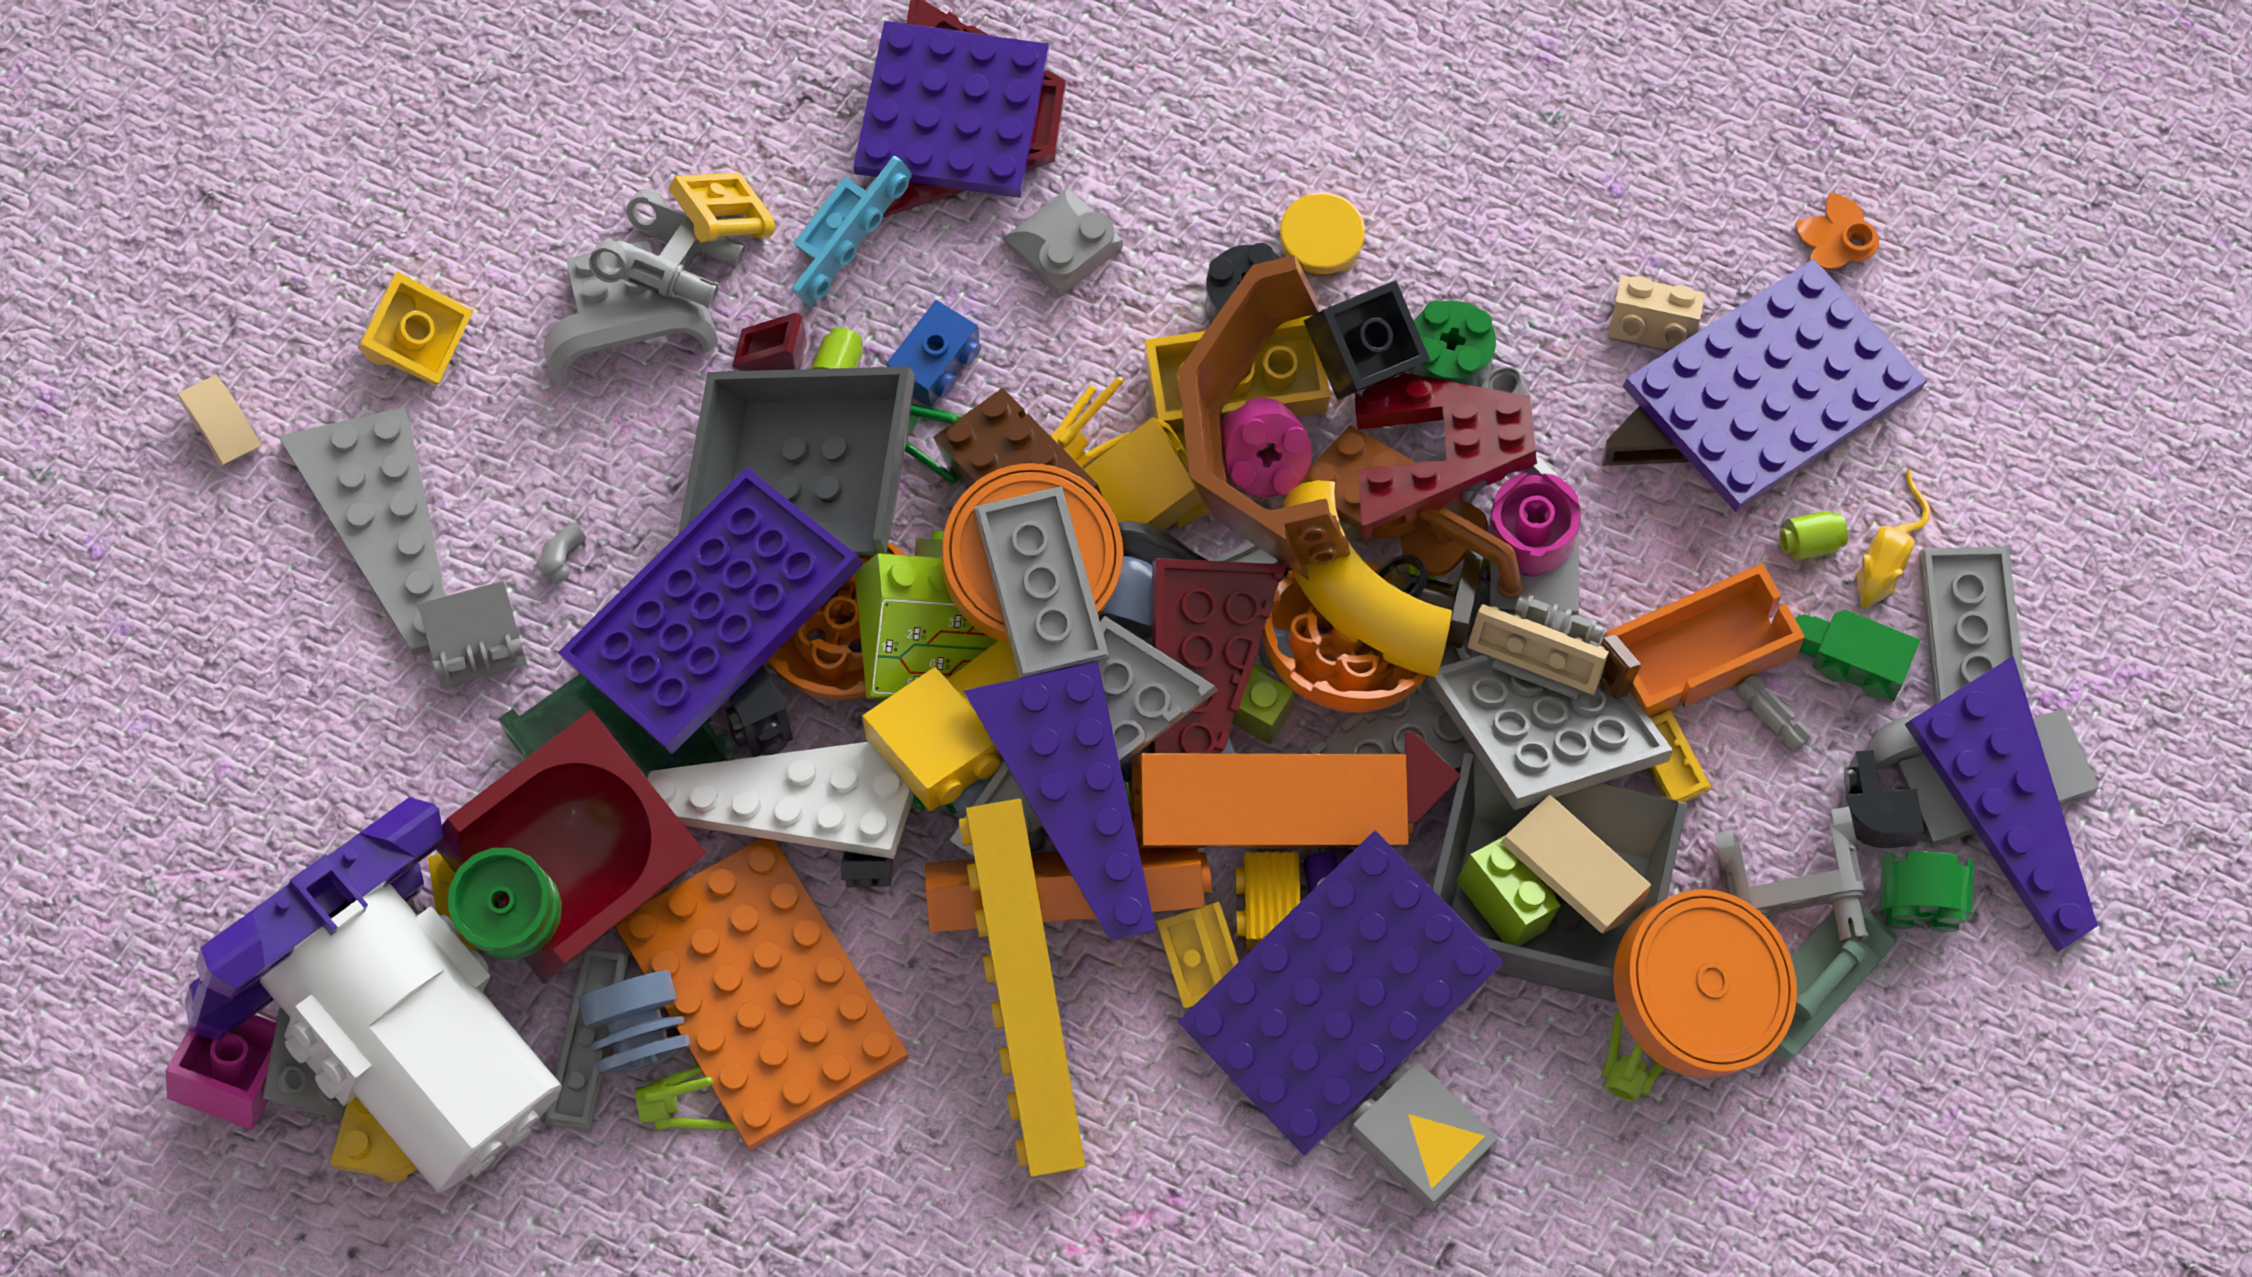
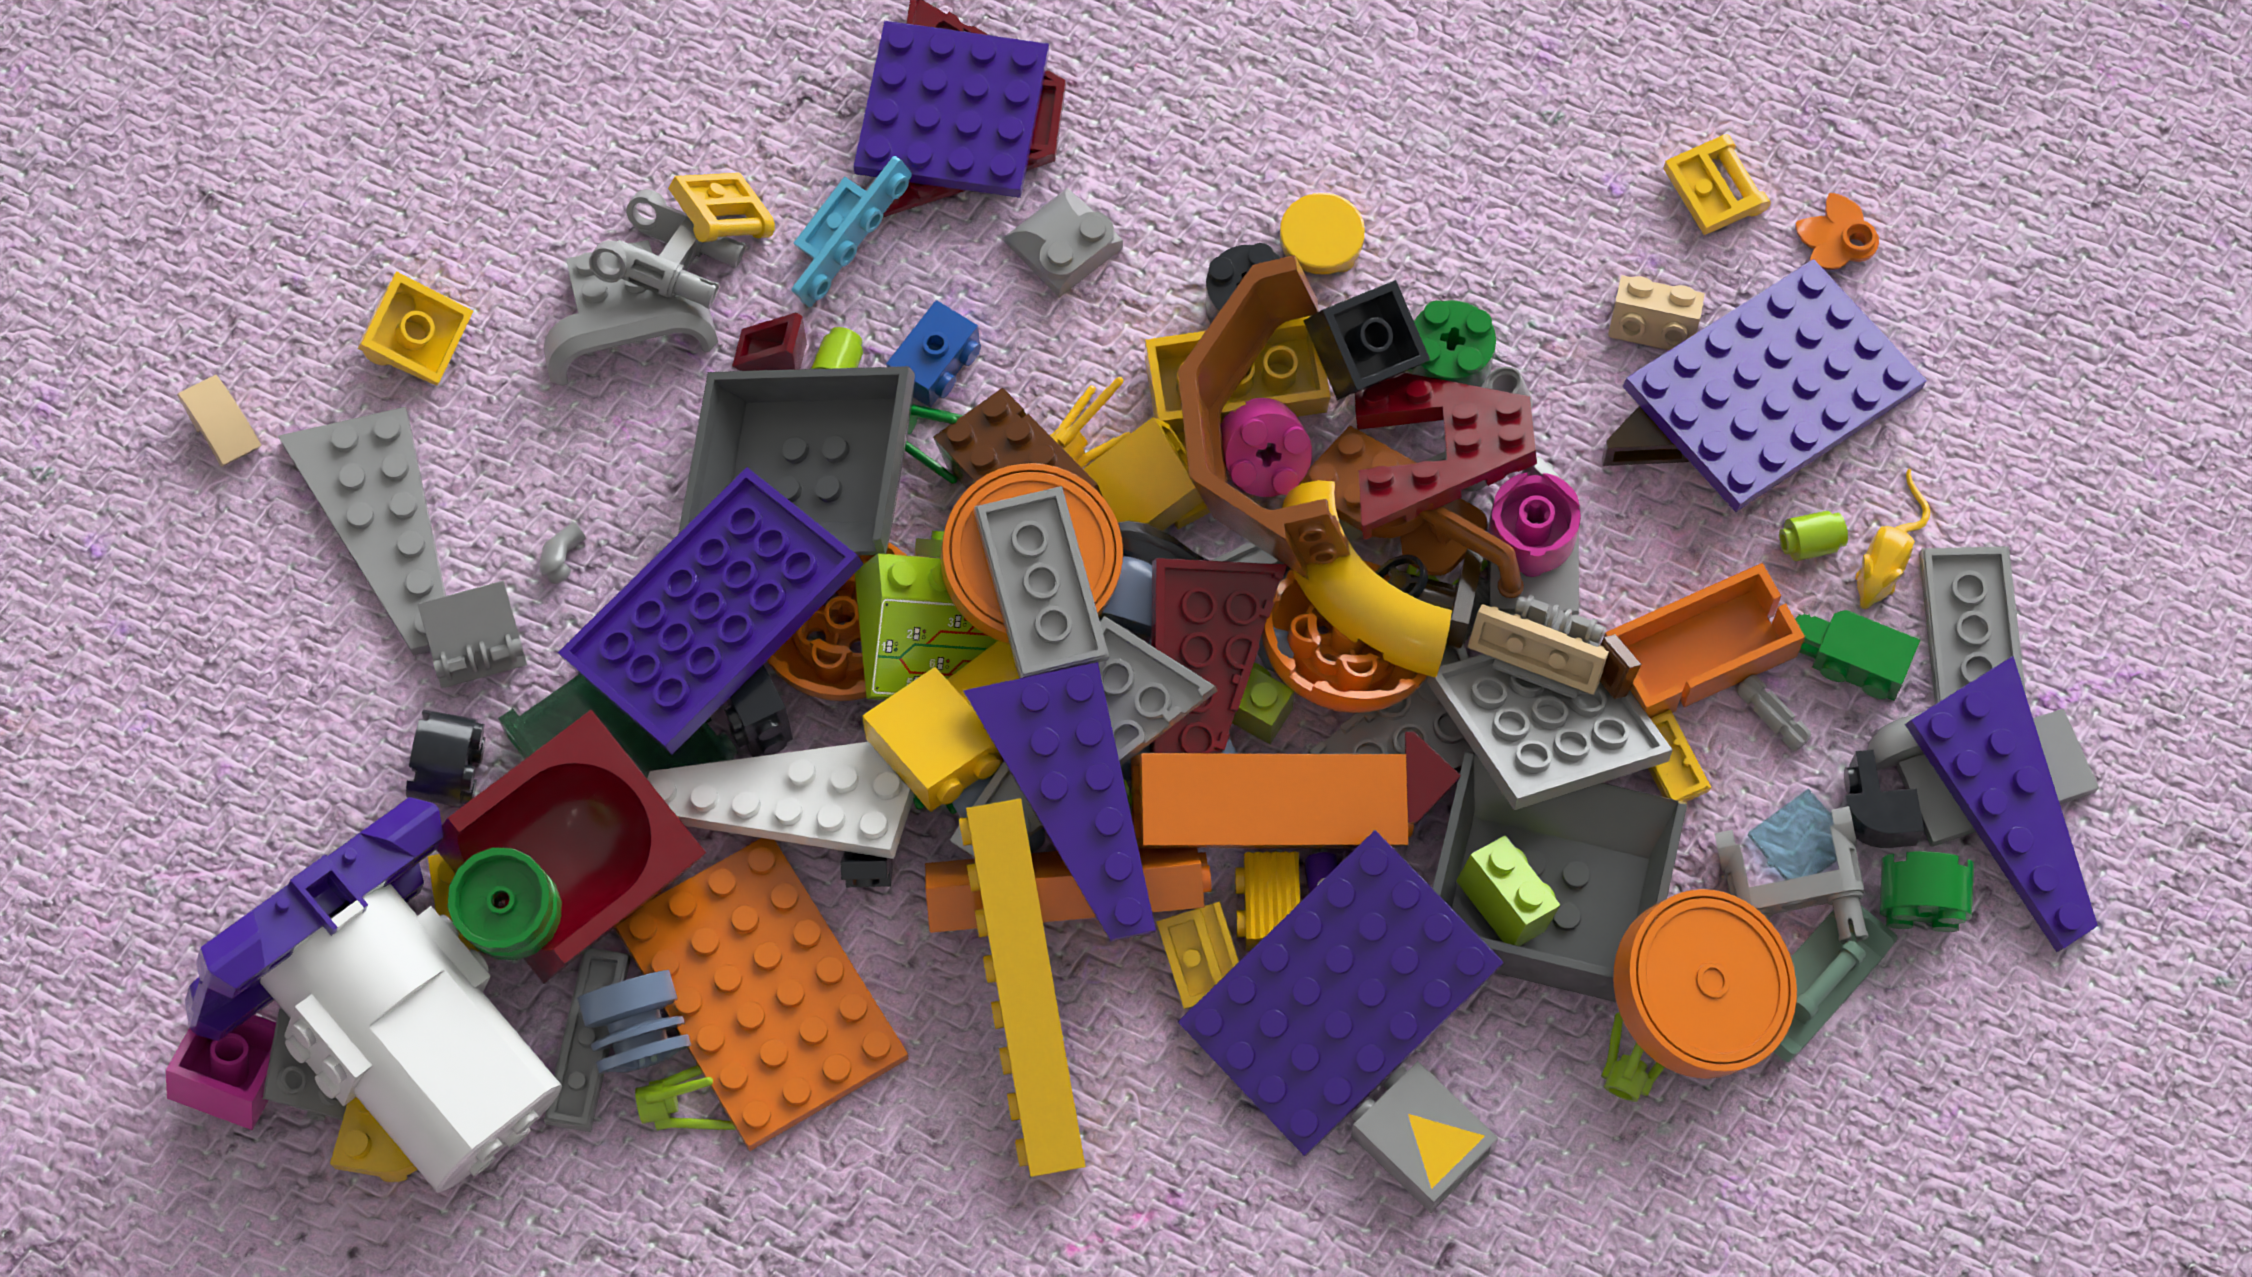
(444, 758): none -> black brick
(1578, 866): tan slope -> none
(1705, 189): none -> yellow plate
(1797, 837): none -> clear light blue piece

